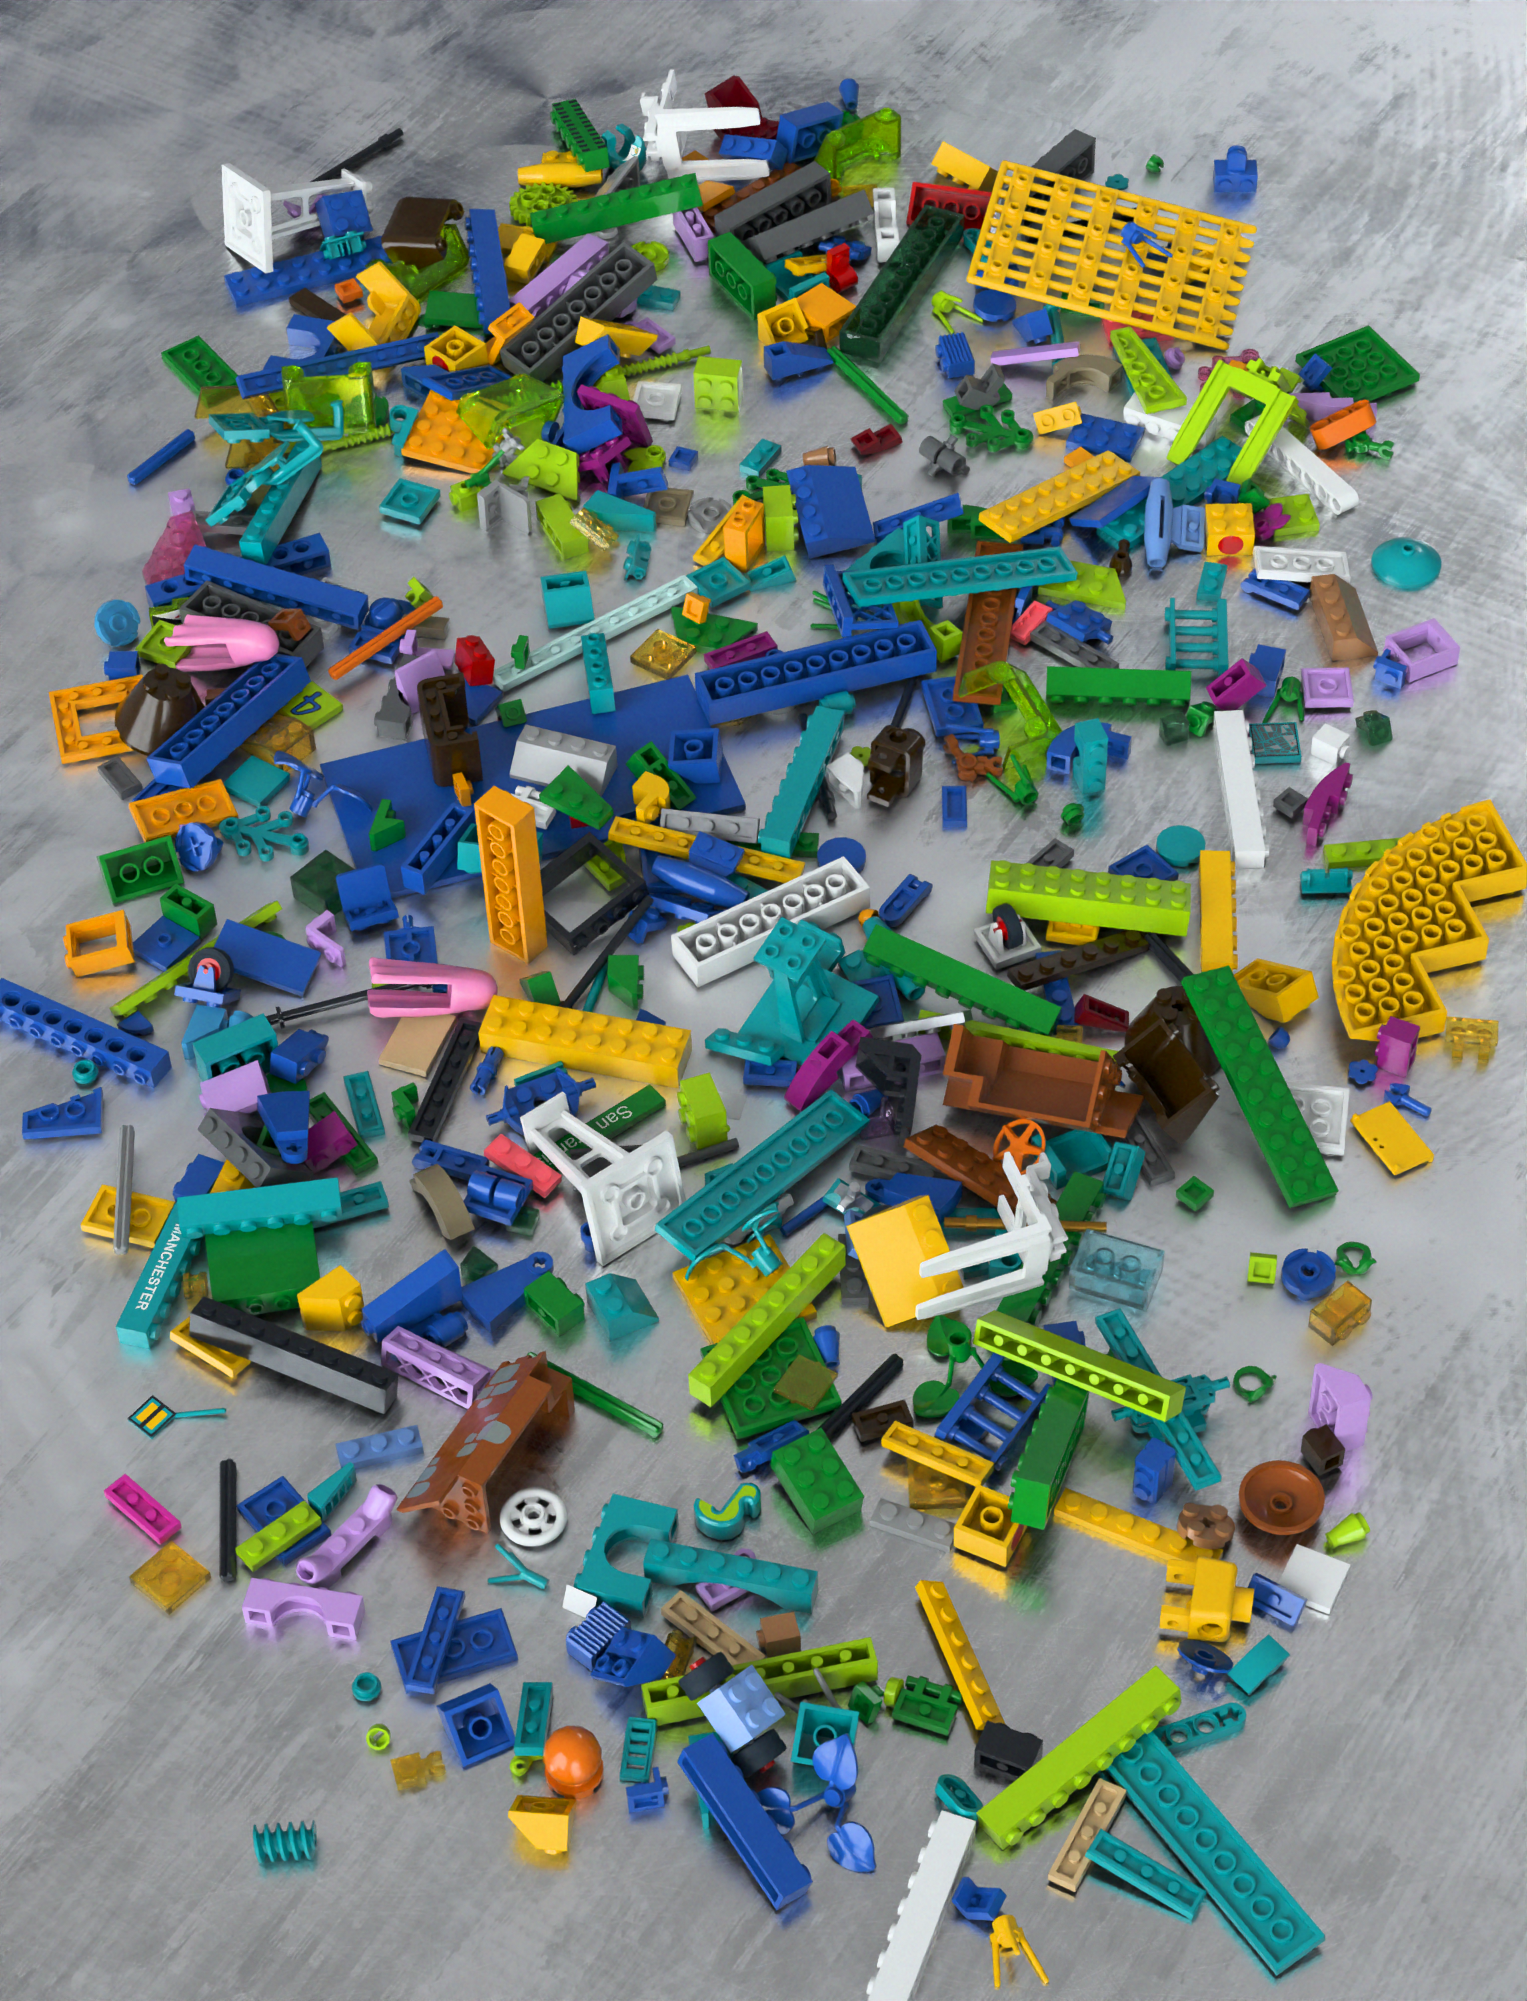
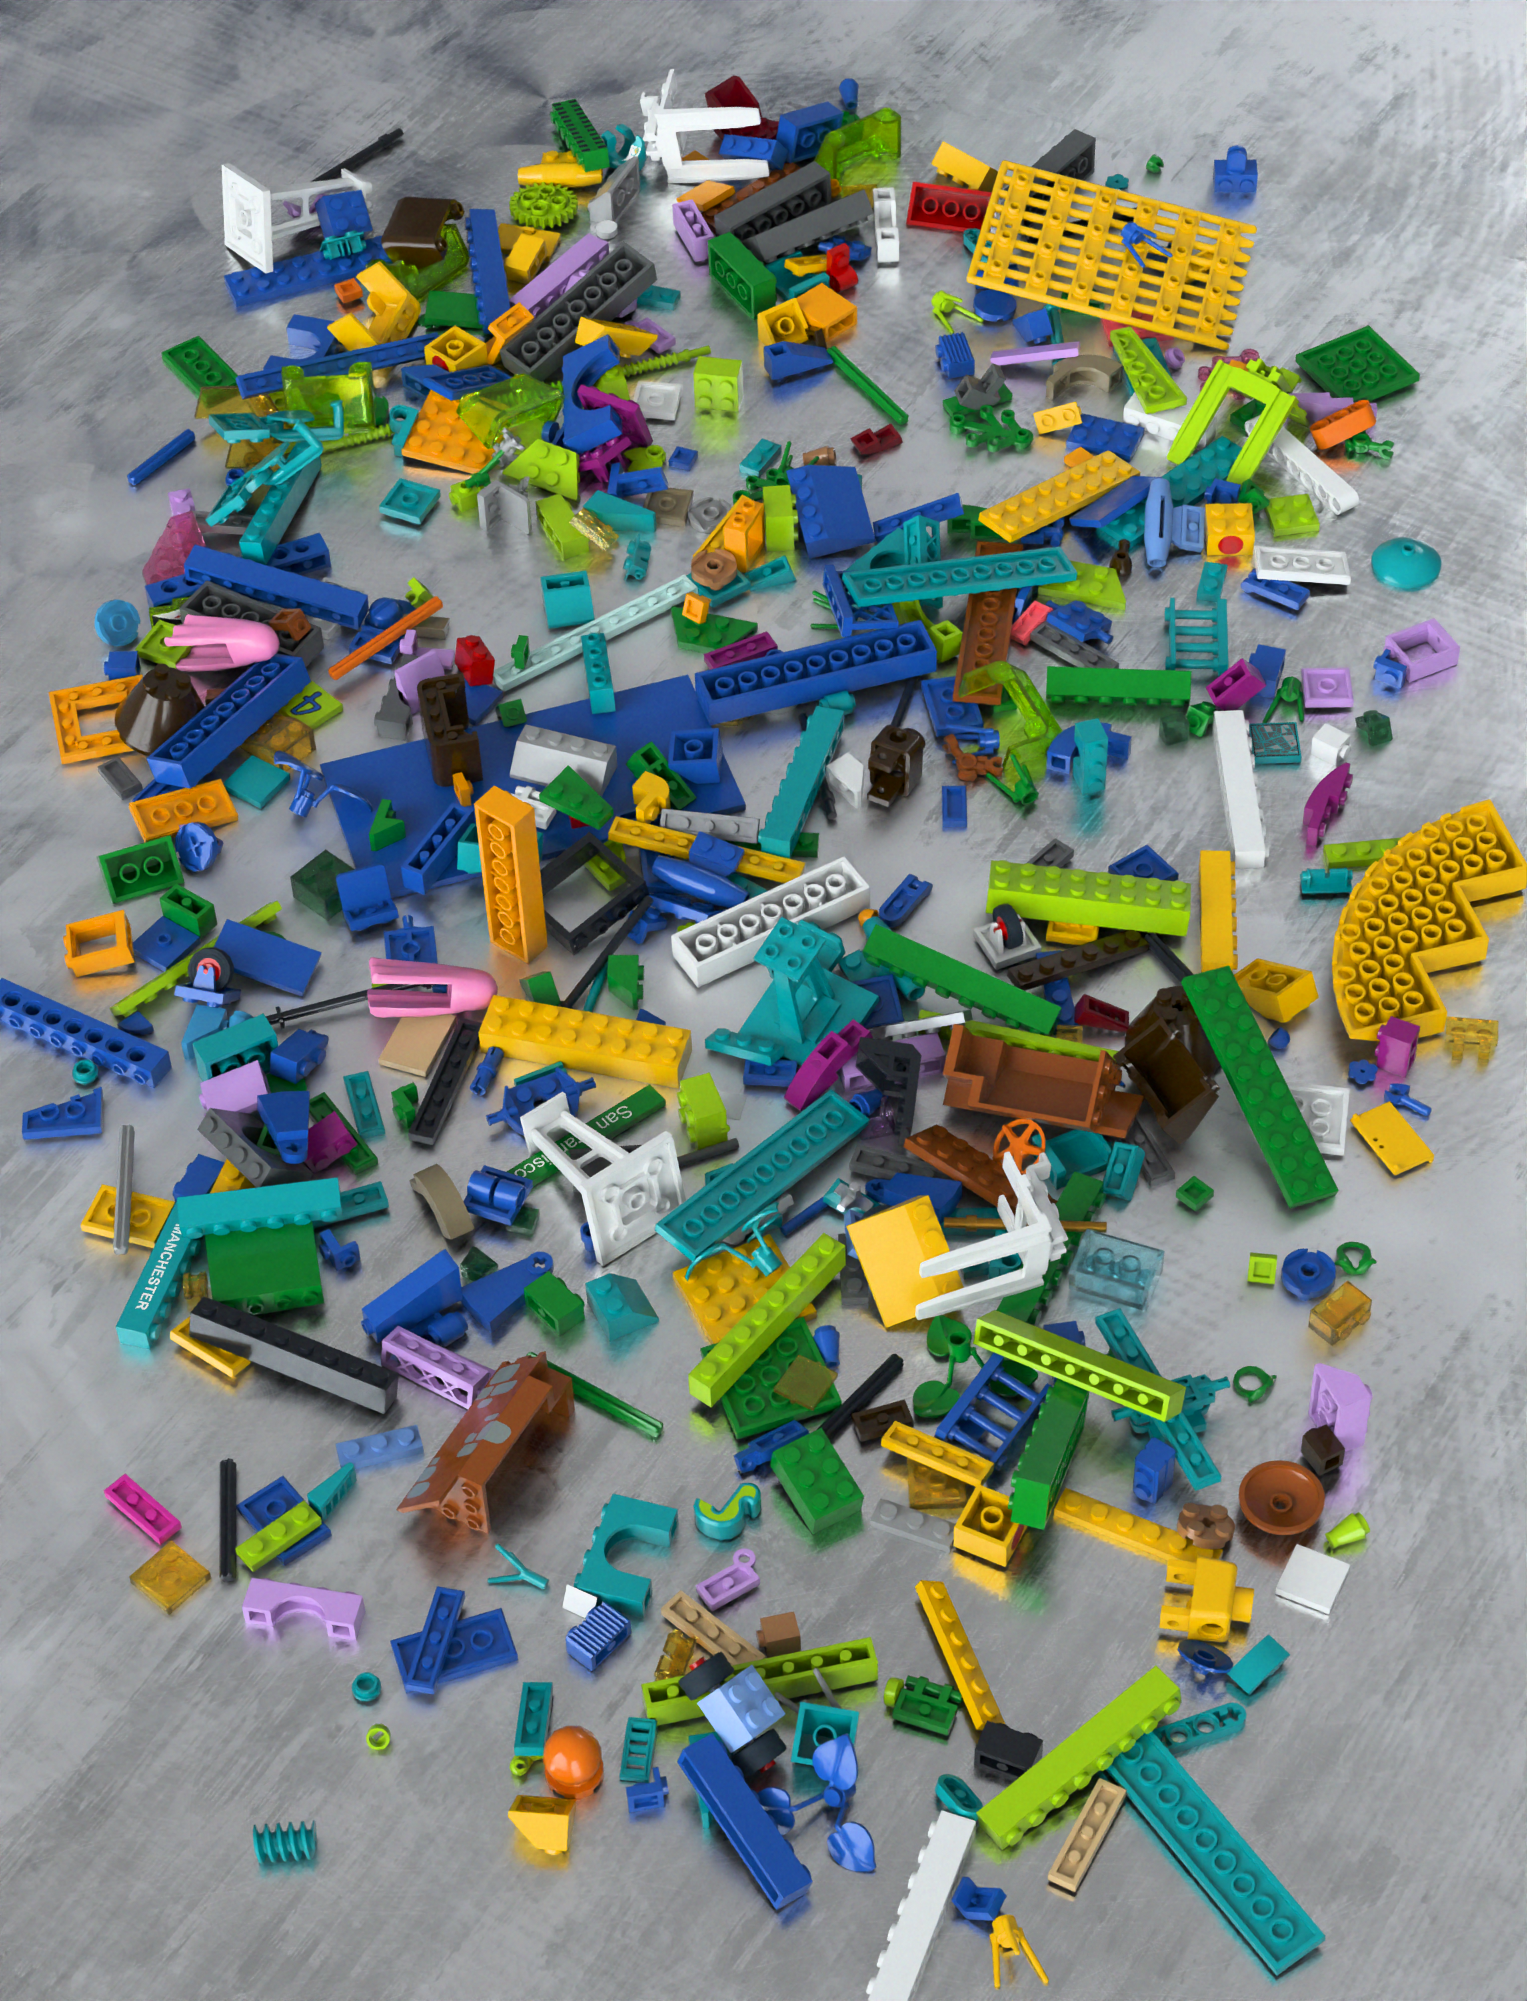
(155, 1415): piece -> none
(234, 828): teal plant -> none
(314, 306): dark brown tile -> none
(318, 938): lavender bracket -> none
(332, 1302): yellow slope -> none
(338, 1256): none -> blue bracket
(370, 1519): lavender plate -> none
(412, 1770): clear yellow plate -> none
(452, 1160): blue plate -> none
(477, 1724): blue slope -> none
(520, 1162): coral plate -> none
(533, 1509): white plate -> none
(617, 209): green brick -> none
(633, 1659): blue slope -> none
(654, 252): lime tile -> none
(663, 654): clear yellow plate -> none
(682, 1564): teal arch -> none
(717, 577): none -> medium nougat plate
(781, 478): none -> green plant
(839, 847): blue tile -> none
(861, 753): lime plant -> none
(866, 1701): green tile -> none
(901, 283): clear green brick -> none
(943, 456): dark grey pin -> none
(1072, 813): green plate -> none
(1146, 1874): teal tile -> none
(1180, 845): teal tile -> none
(1269, 520): magenta plate -> none
(1277, 1599): plate -> none
(1290, 802): dark grey plate -> none
(1315, 372): blue bracket -> none
(1341, 618): medium nougat slope -> none

